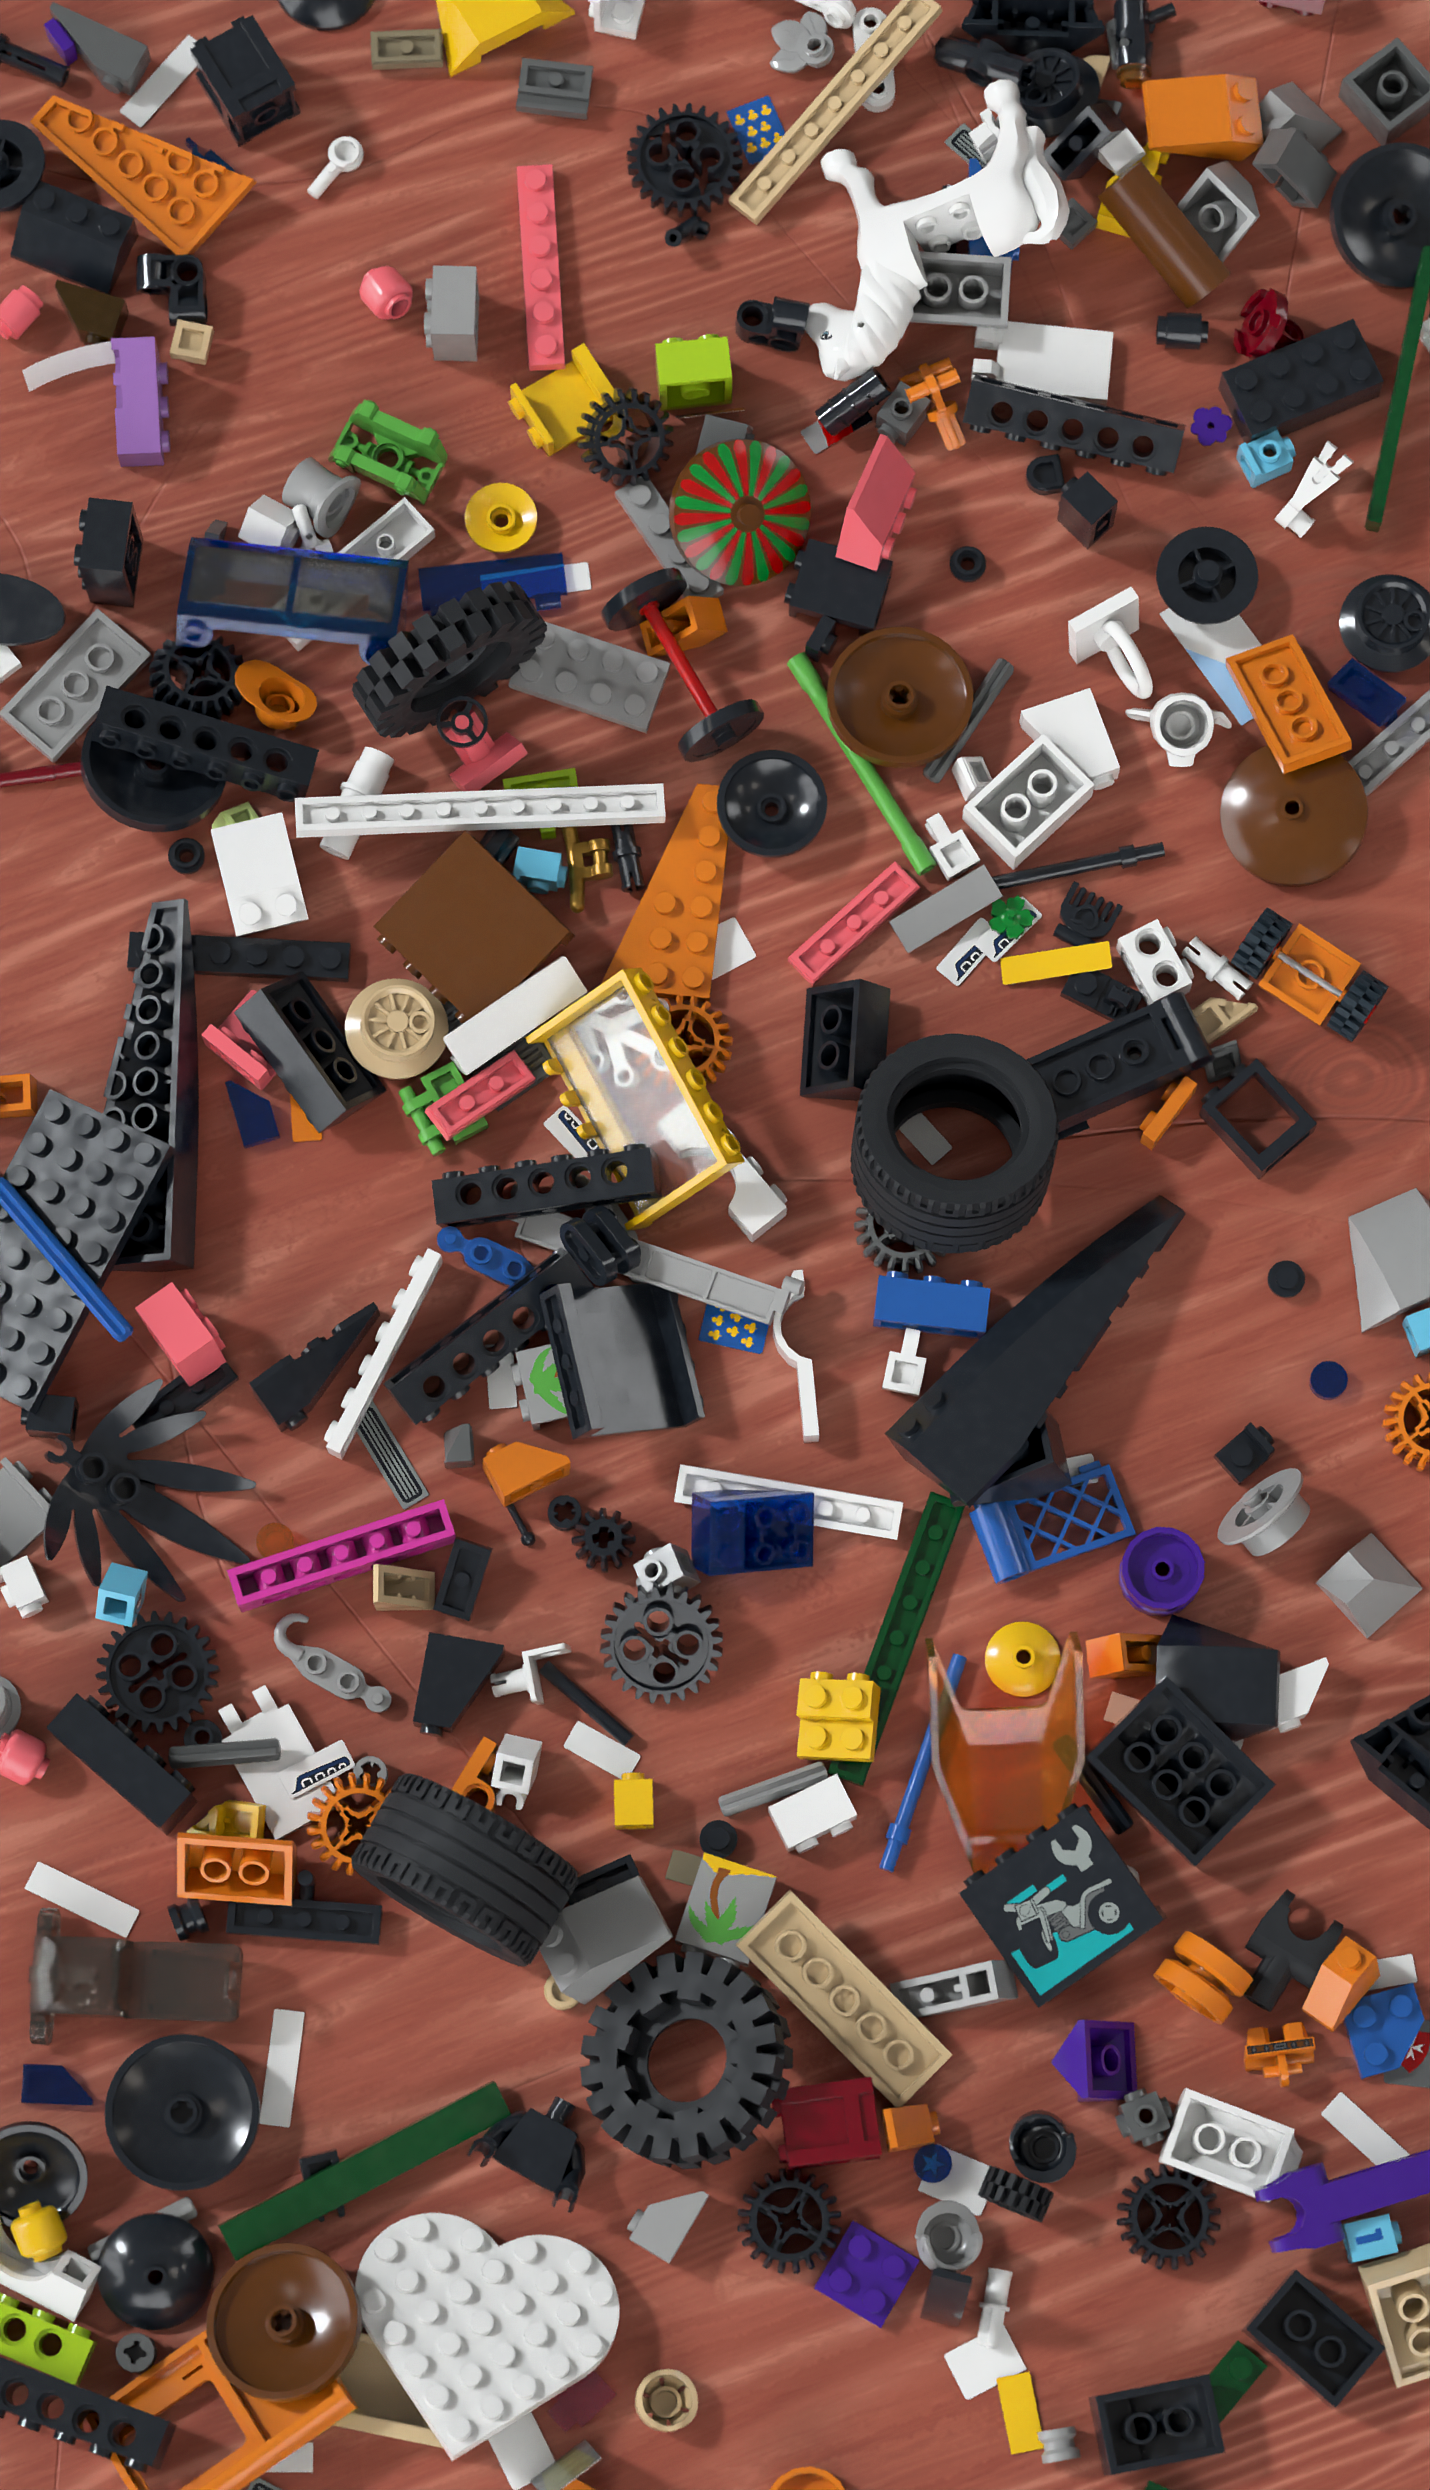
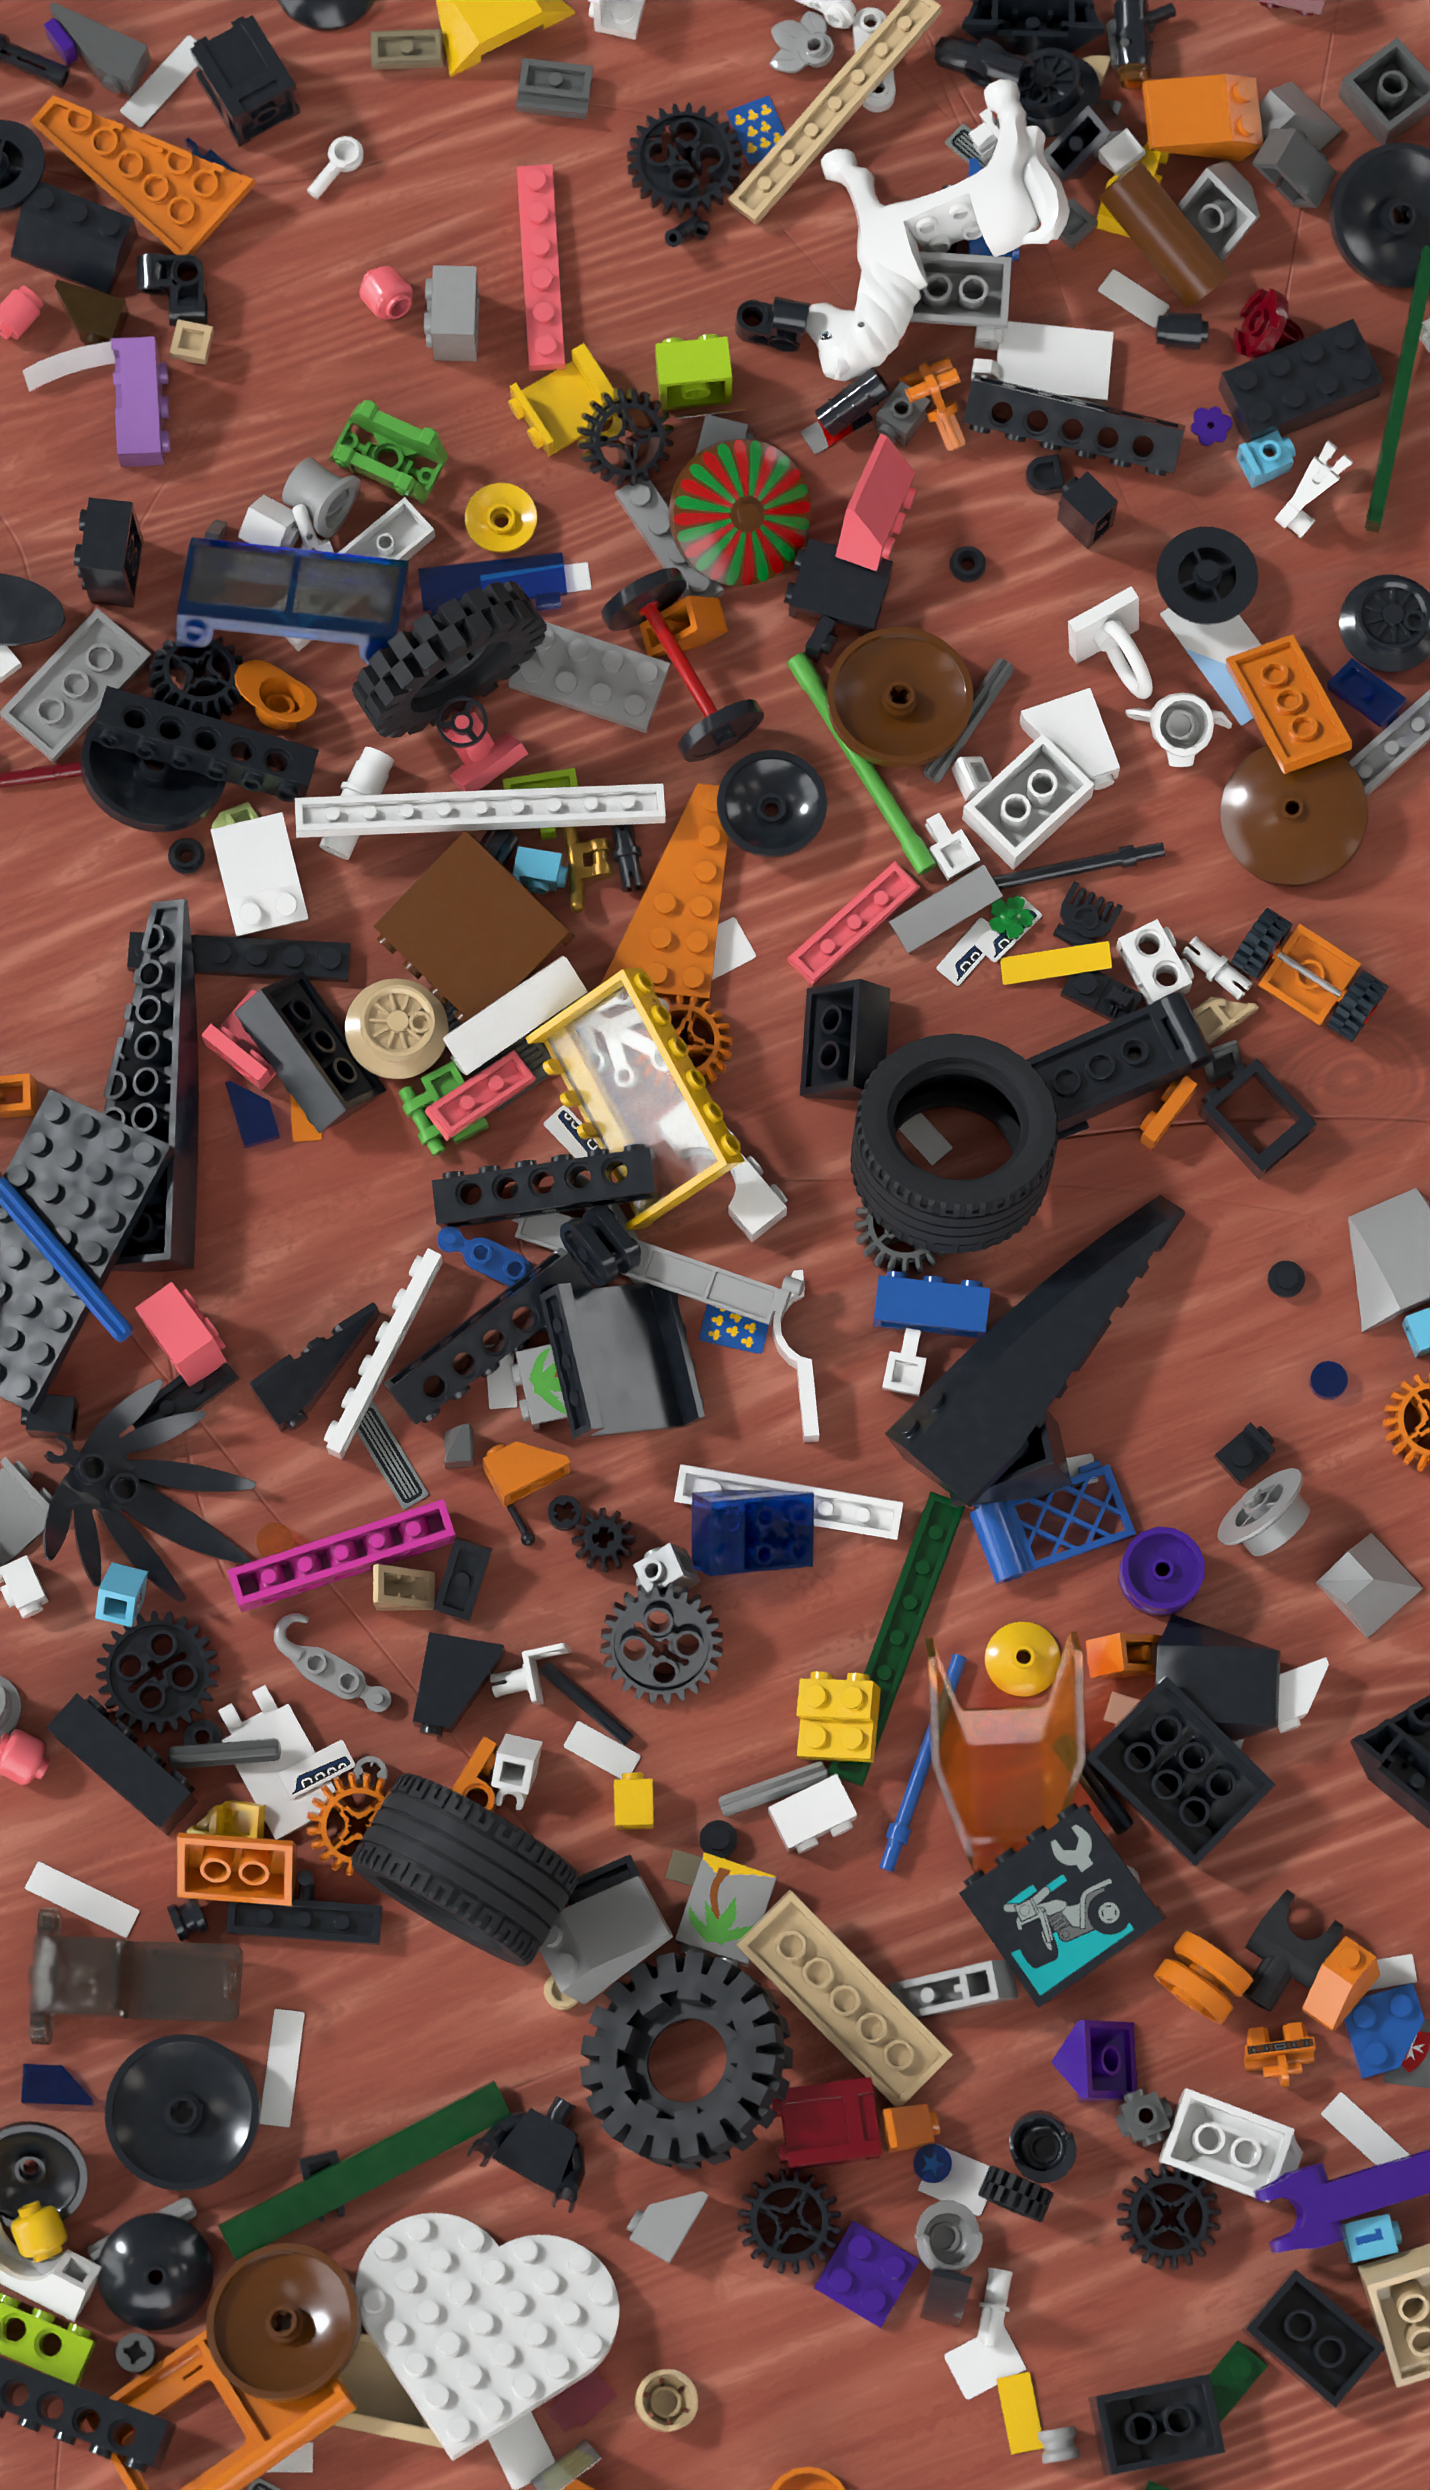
(1133, 297): none -> white sticker

